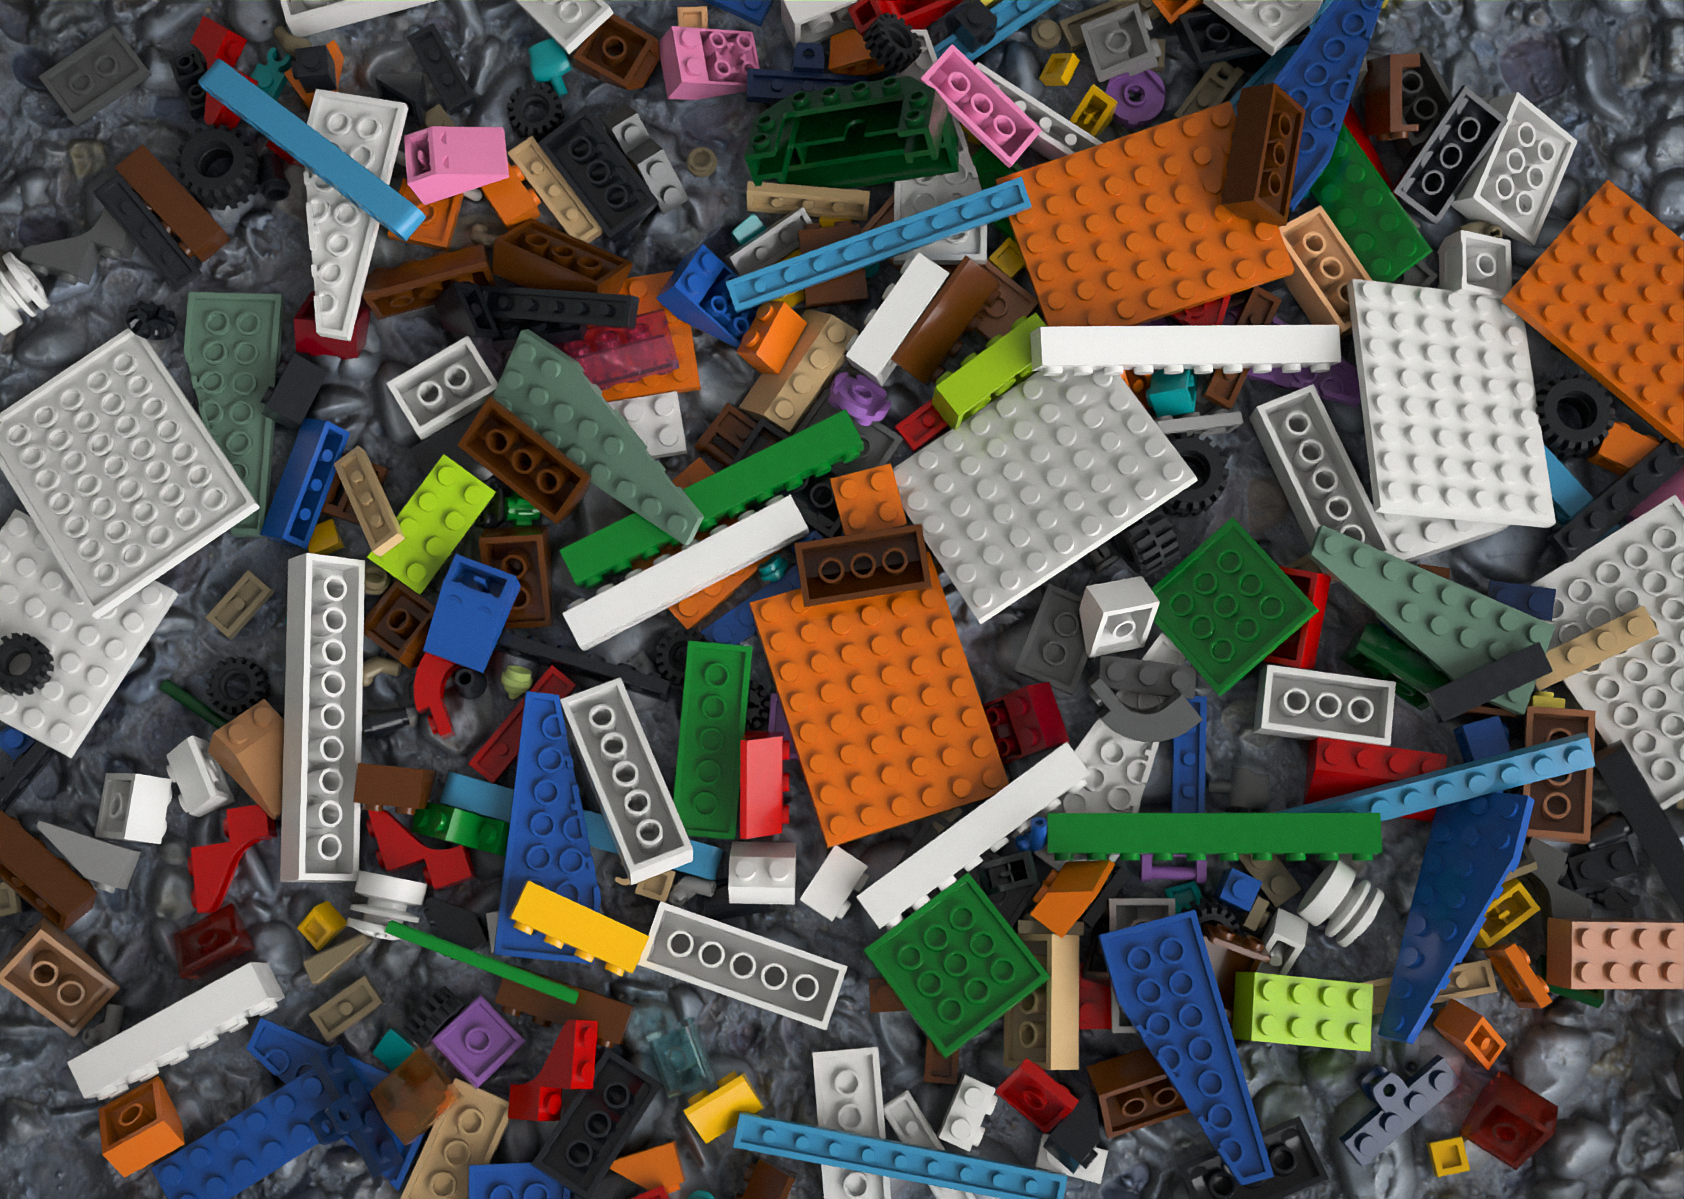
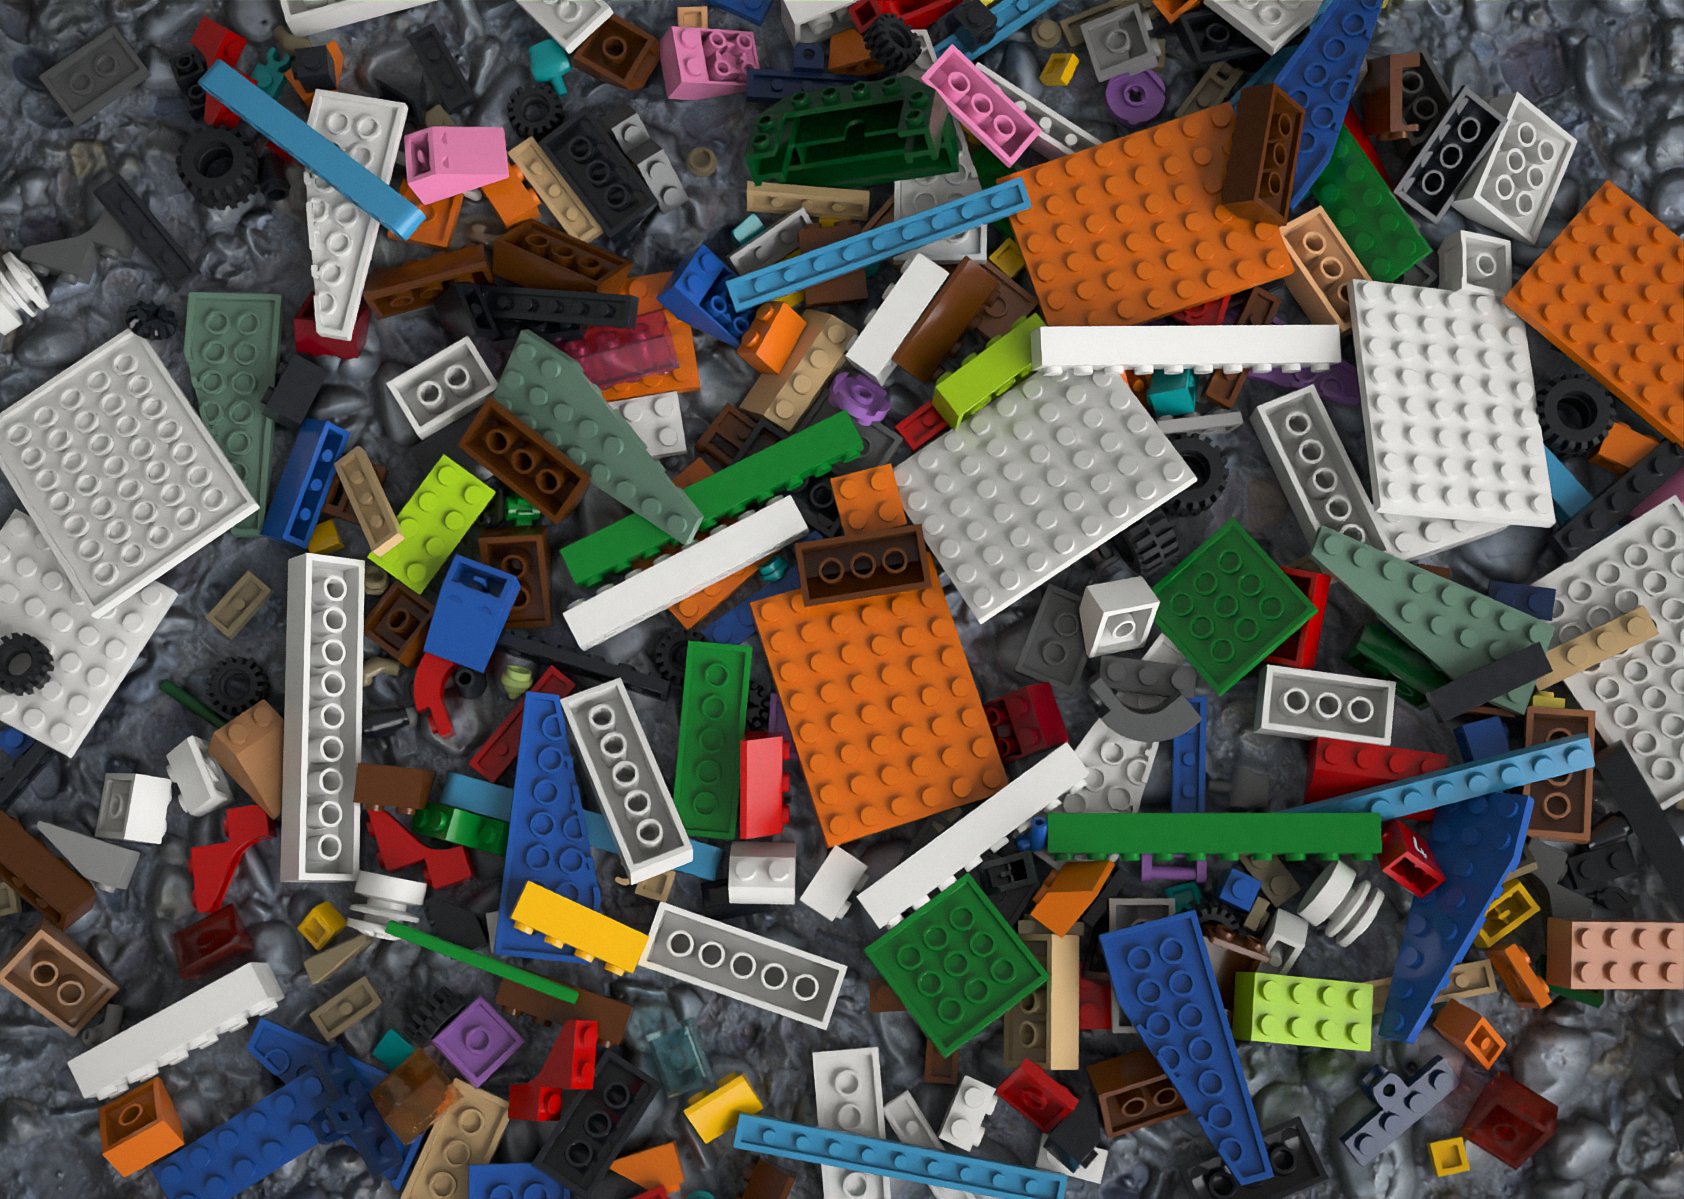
(173, 204): reddish brown brick -> none
(688, 887): light grey arm -> none
(1094, 111): yellow slope -> none
(1402, 849): none -> red torso
(1482, 227): dark tan arm -> none

